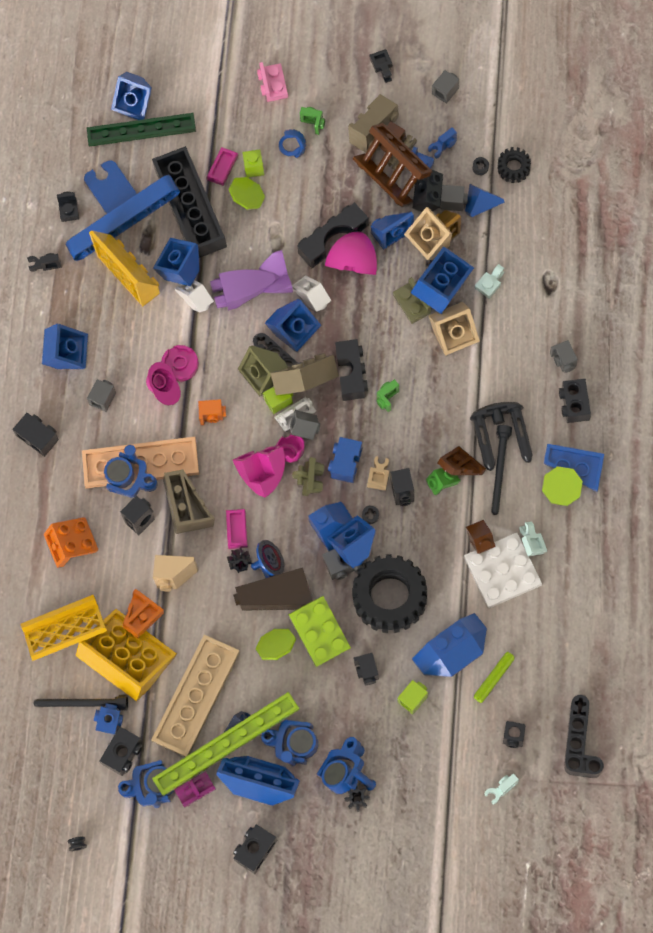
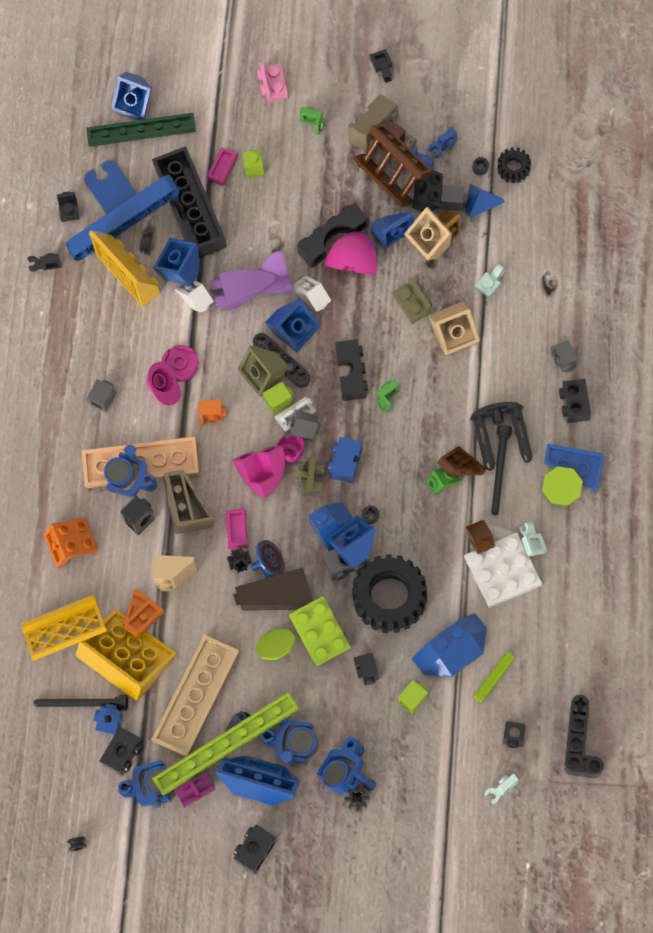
(36, 434): black brick -> none
(64, 347): blue slope -> none
(246, 193): lime piece -> none
(301, 140): blue piece -> none
(305, 374): dark tan wedge -> none
(379, 475): tan plate -> none
(402, 487): black brick -> none
(442, 280): blue brick -> none
(445, 86): dark grey brick -> none

